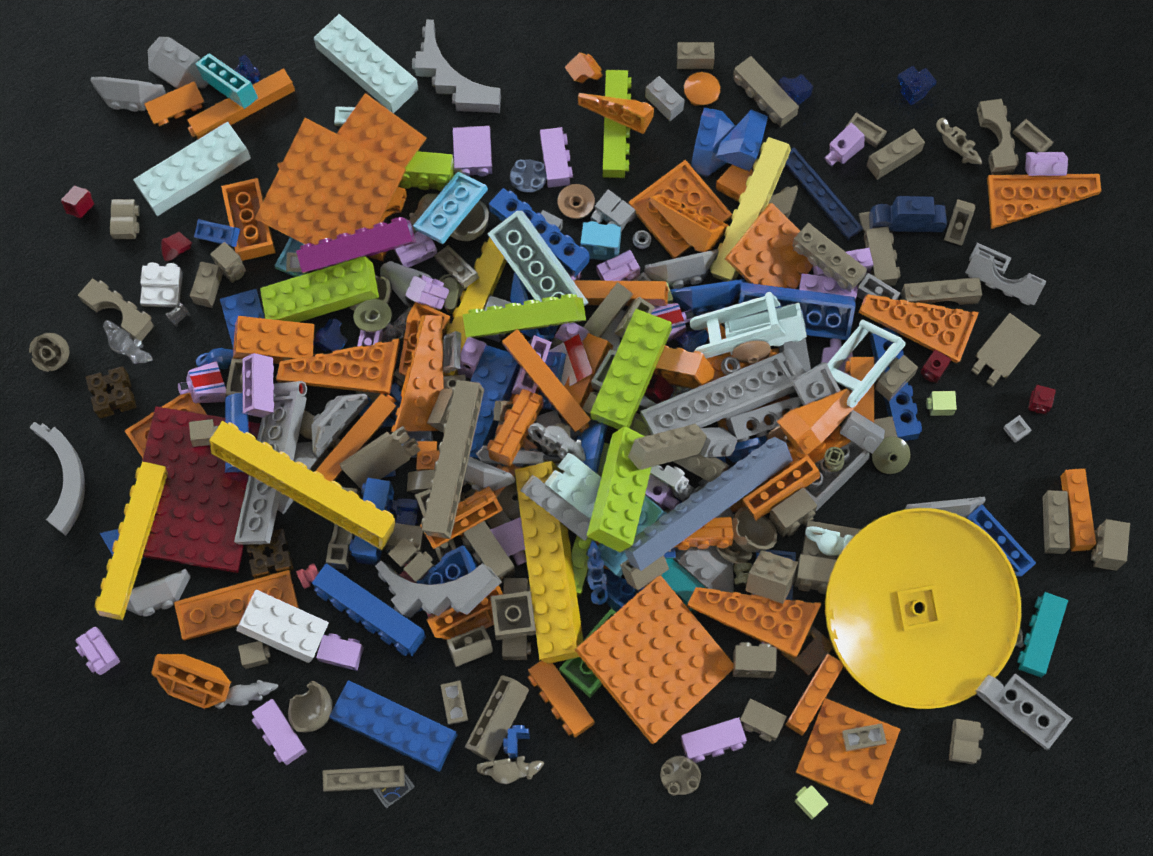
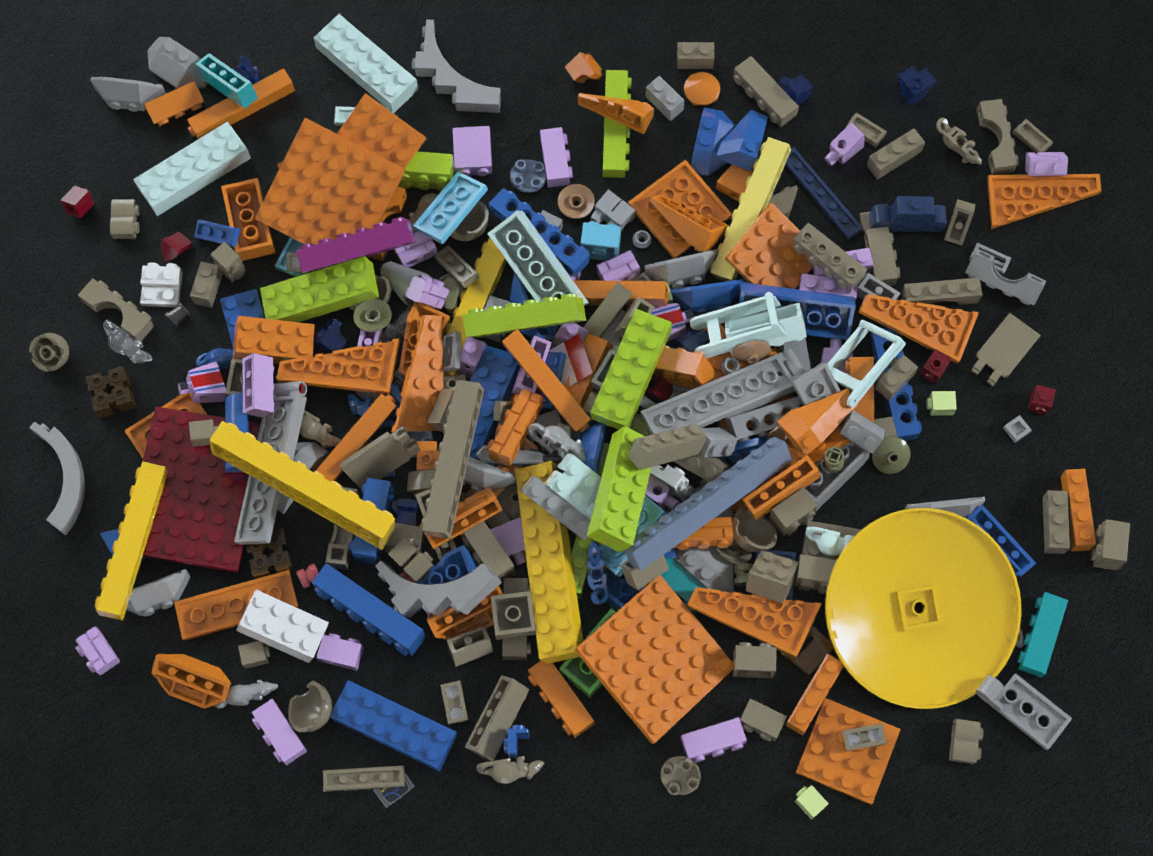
(334, 420): light grey wedge -> none

